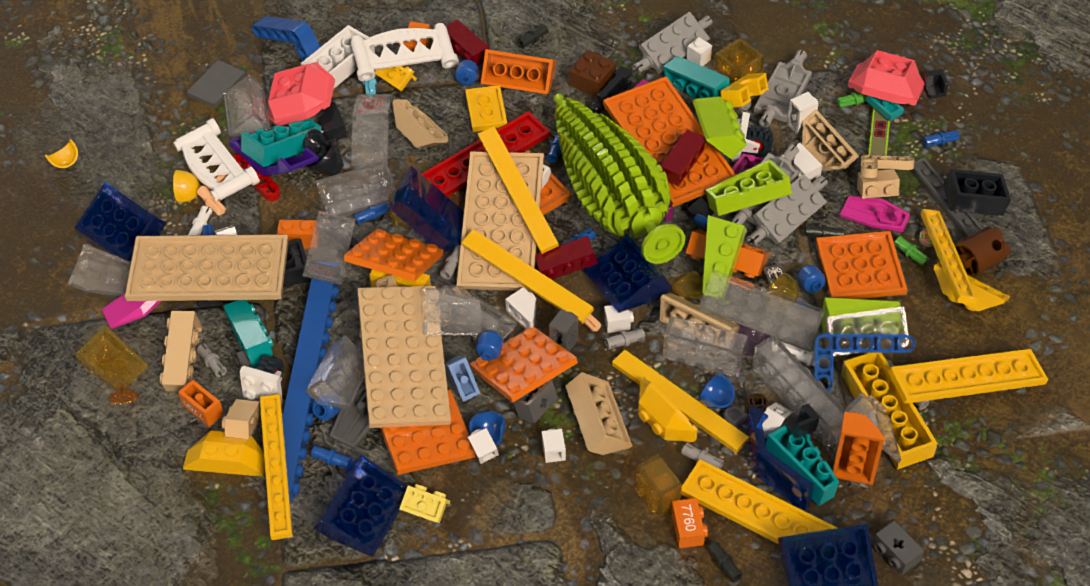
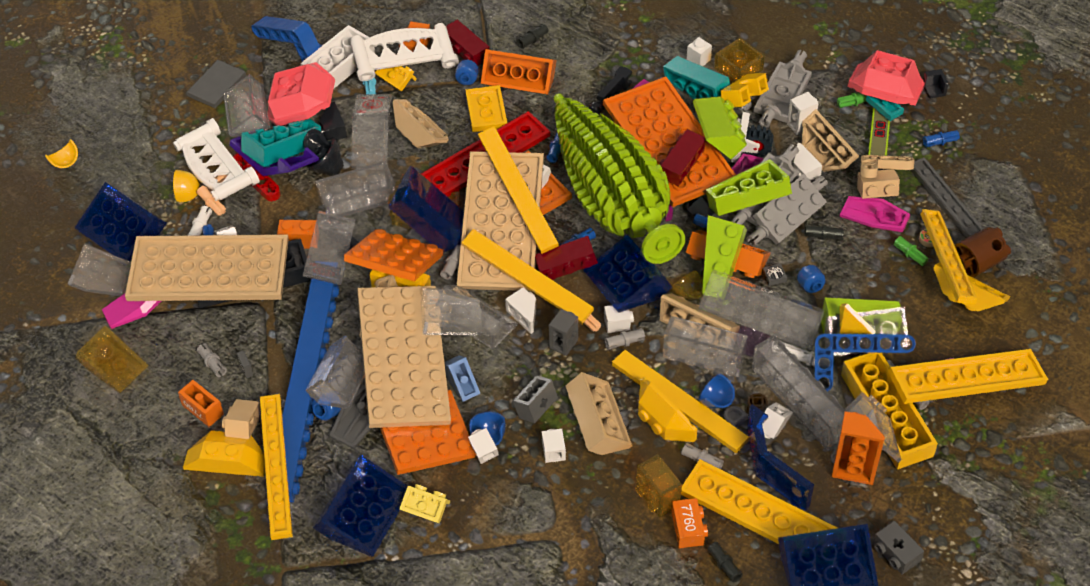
(123, 396): clear orange tile -> none
(180, 350): tan wedge -> none
(249, 331): teal wedge -> none
(263, 380): white plate -> none
(331, 457): blue pin -> none
(371, 213): blue axle -> none
(489, 345): blue head -> none
(524, 364): orange plate -> none
(591, 73): reddish brown brick -> none
(671, 42): light grey plate -> none
(785, 285): clear yellow helmet -> none
(804, 423): black panel -> none
(805, 460): teal wedge -> none
(852, 323): none -> yellow slope
(861, 265): orange plate -> none
(976, 192): black brick -> none

